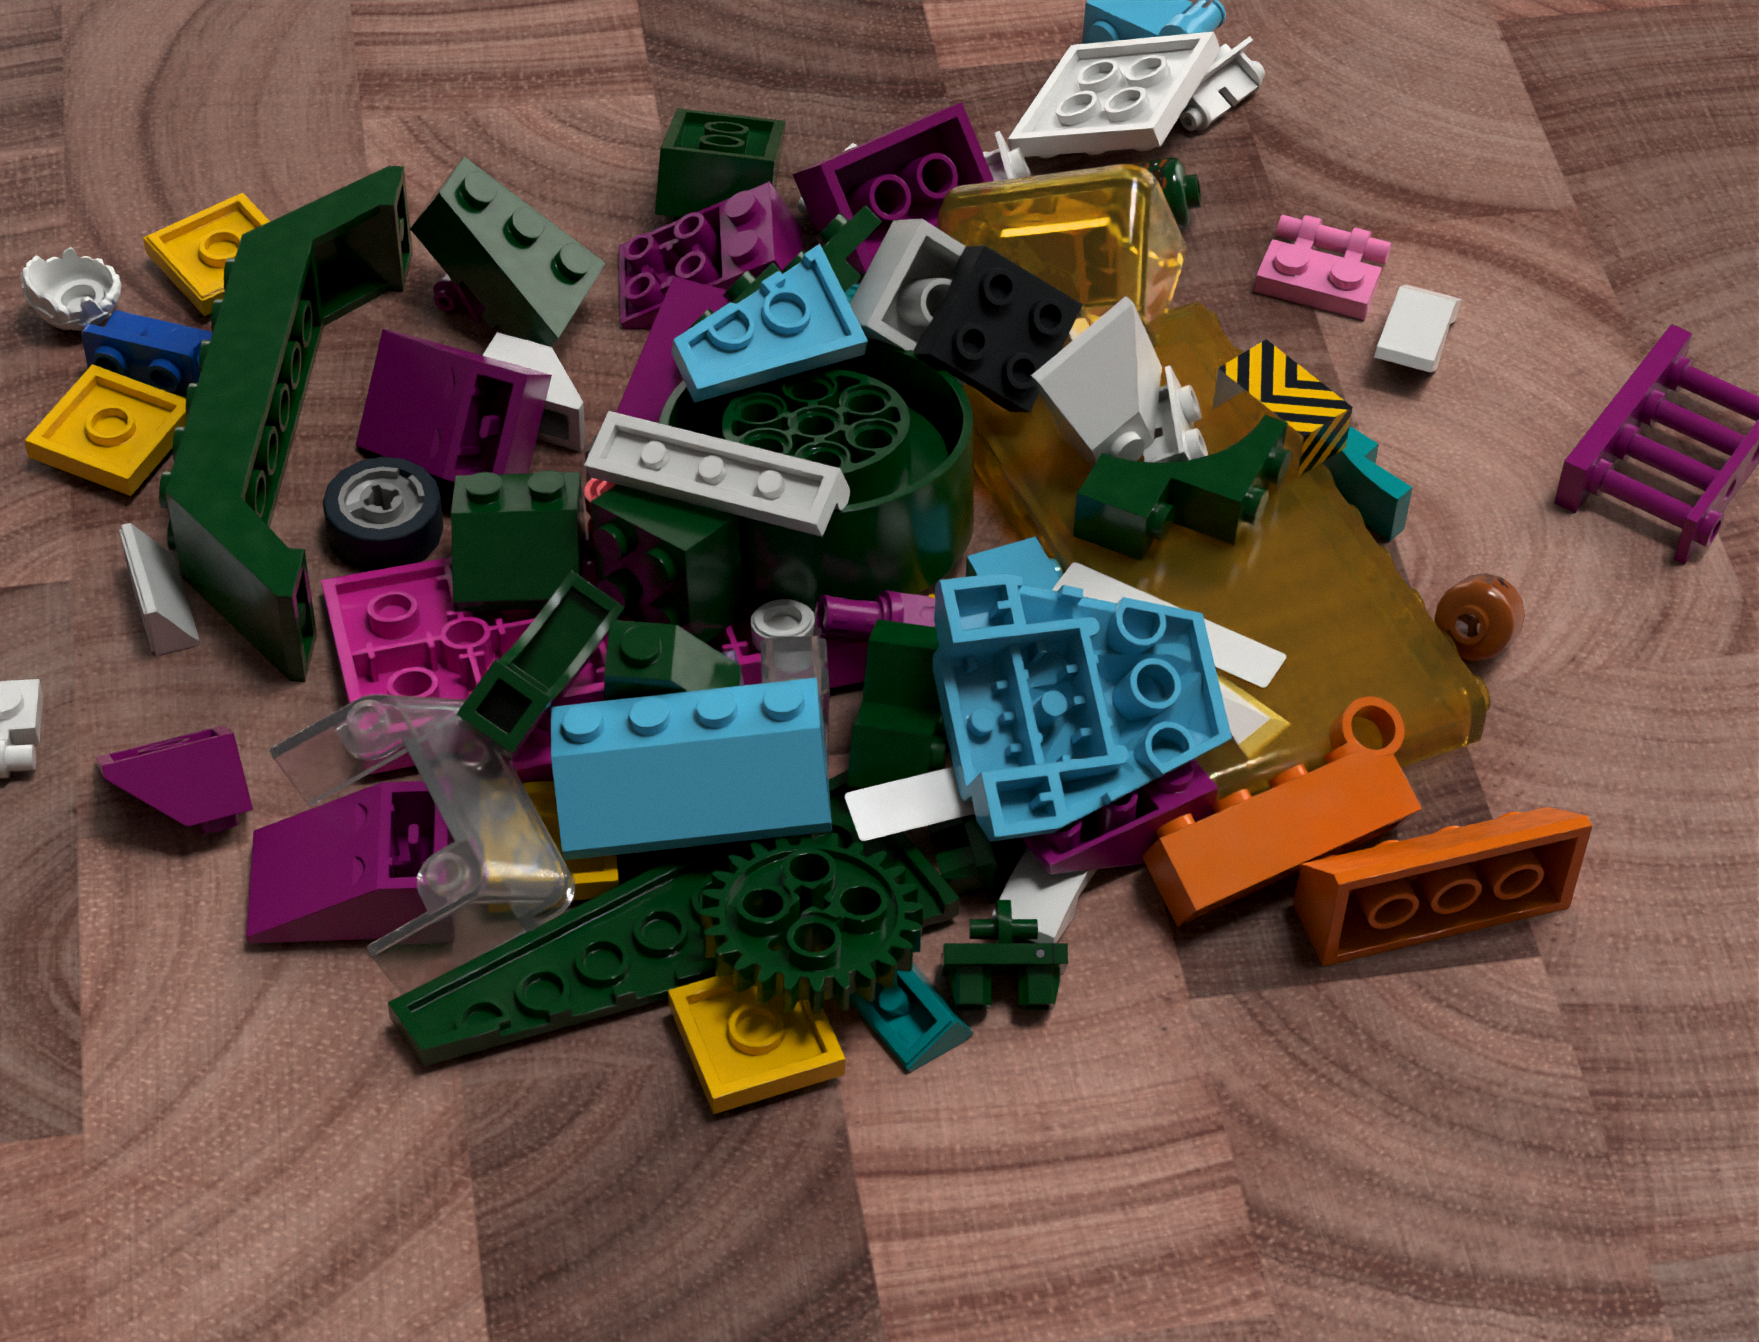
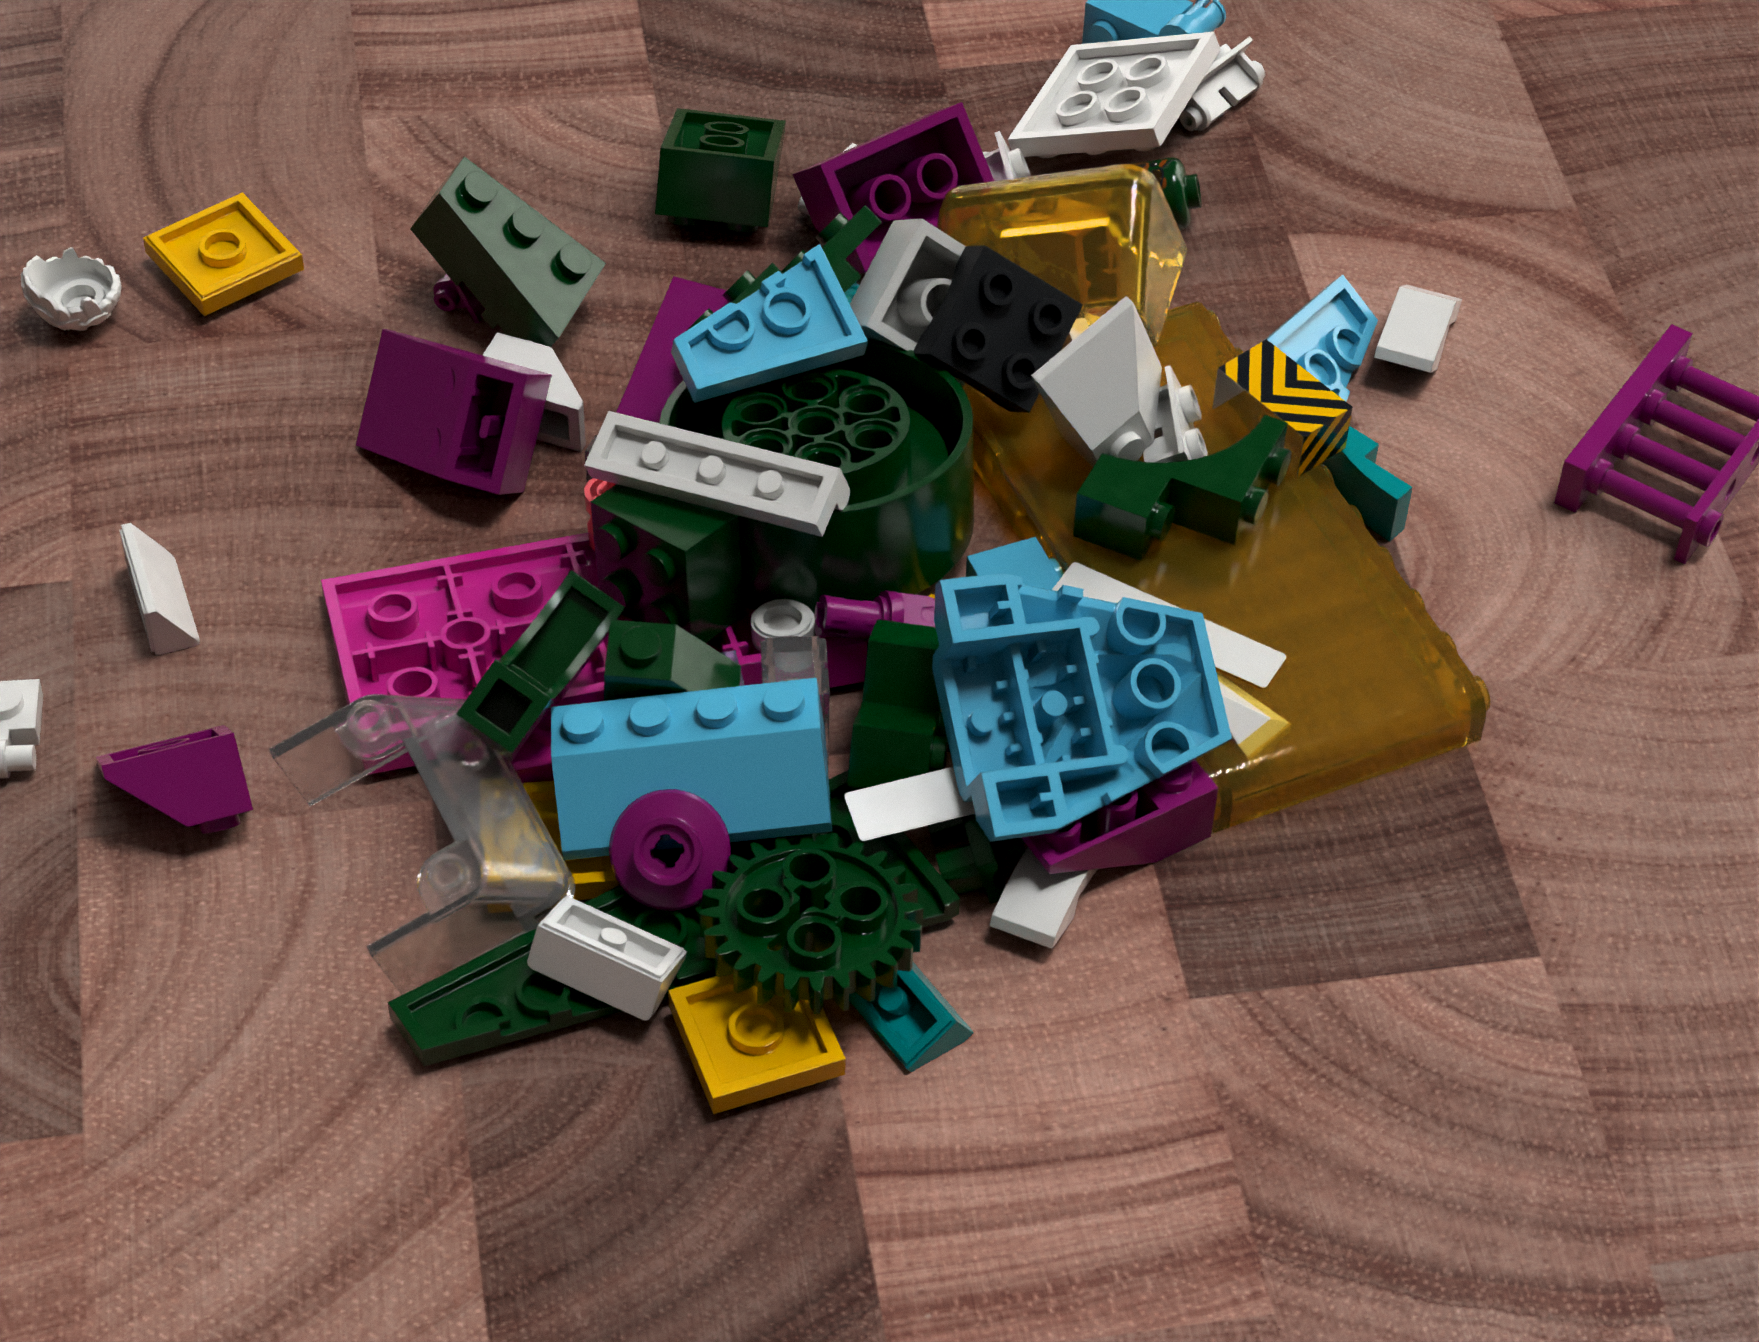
(108, 430): yellow plate -> none
(146, 350): blue bracket -> none
(250, 397): dark green slope -> none
(344, 866): magenta slope -> none
(383, 513): black wheel -> none
(515, 538): dark green slope -> none
(605, 957): none -> white slope
(687, 821): none -> magenta piece
(708, 249): magenta slope -> none
(1035, 964): dark green hips -> none
(1297, 820): orange hinge -> none
(1319, 278): bright pink plate -> none
(1329, 335): none -> medium azure wing
(1441, 883): orange slope -> none
(1481, 616): dark orange head -> none

